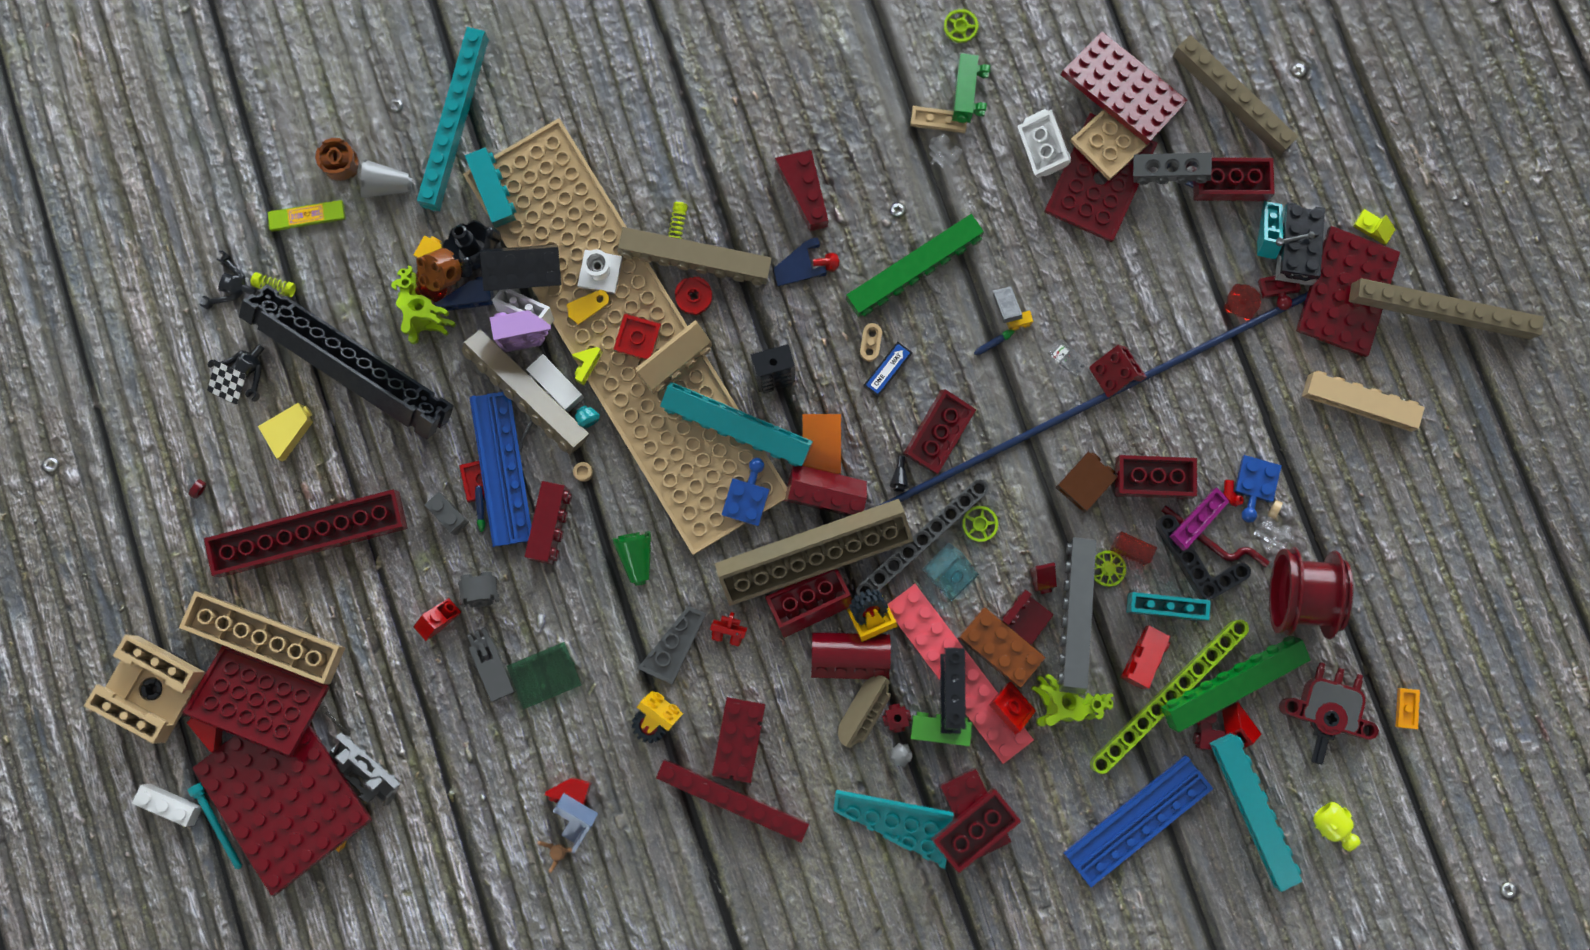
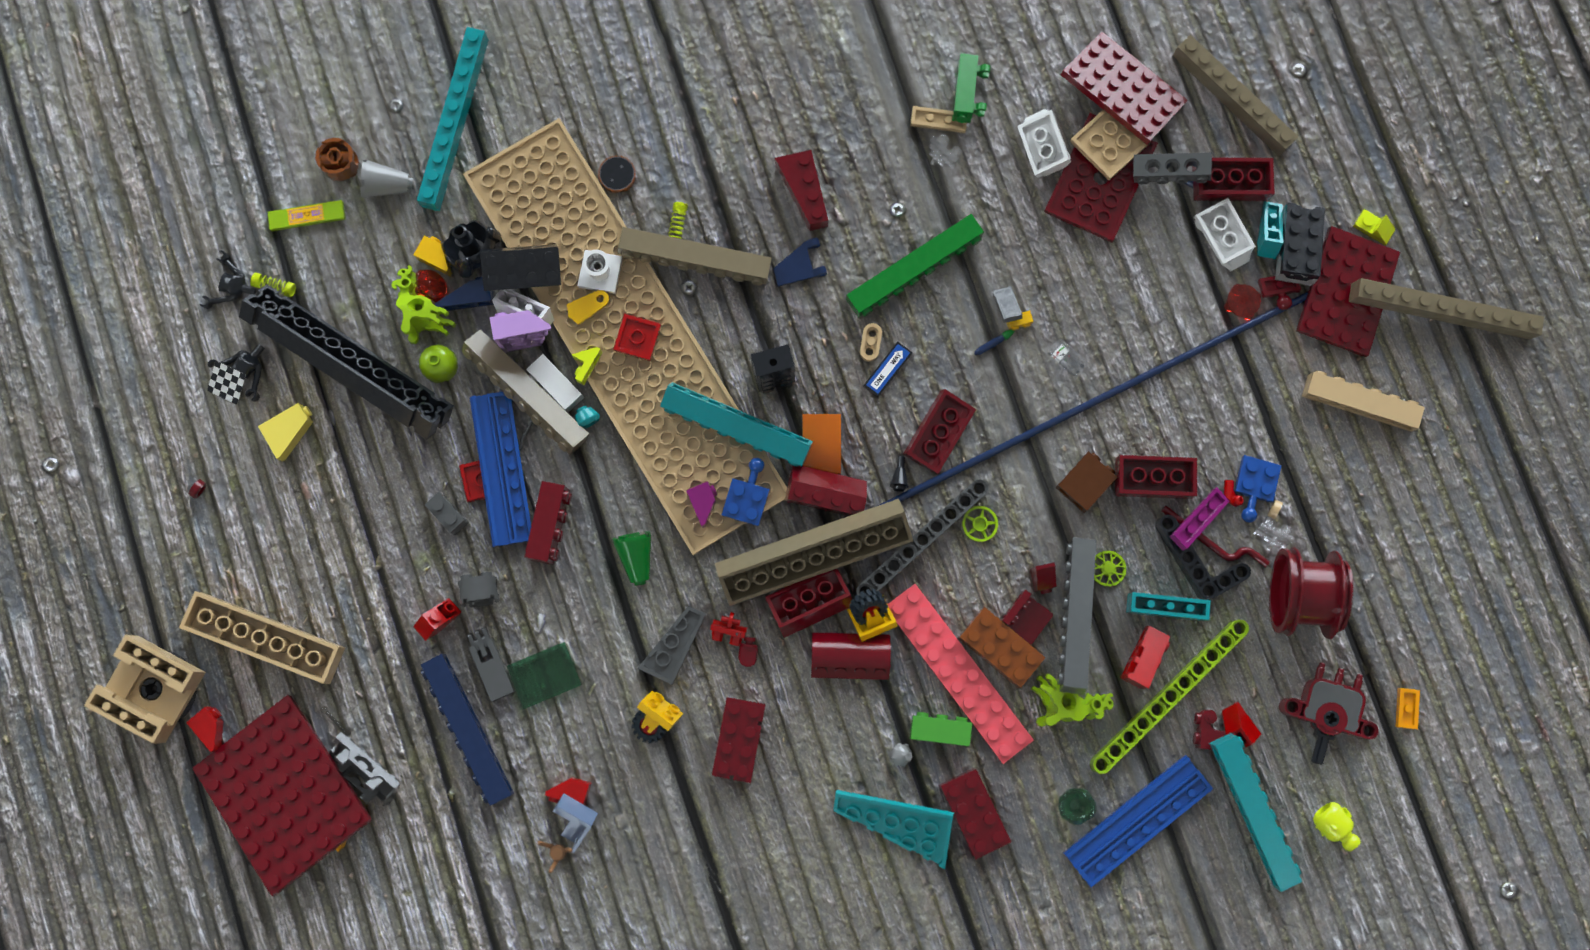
(167, 805): white brick -> none
(197, 792): teal piece -> none
(256, 700): dark red plate -> none
(305, 533): dark red brick -> none
(438, 269): dark orange brick -> none
(438, 363): none -> lime cylinder
(467, 729): none -> dark blue brick
(480, 508): dark blue piece -> none
(490, 187): teal brick -> none
(582, 471): tan tile -> none
(617, 174): none -> black tile
(674, 357): tan slope -> none
(694, 306): red plate -> none
(703, 501): none -> magenta slope
(732, 800): dark red brick -> none
(748, 652): none -> dark red arm
(830, 261): red plate -> none
(864, 711): dark tan brick -> none
(888, 718): dark red brick -> none
(950, 571): clear light blue slope -> none
(952, 691): black fence -> none
(960, 26): lime wheel -> none
(976, 830): dark red brick -> none
(1012, 708): red plate -> none
(1071, 805): none -> clear green piece
(1116, 370): dark red bracket -> none
(1133, 548): clear red brick -> none
(1225, 234): none -> white slope
(1235, 683): green brick -> none
(1279, 242): dark grey hinge -> none

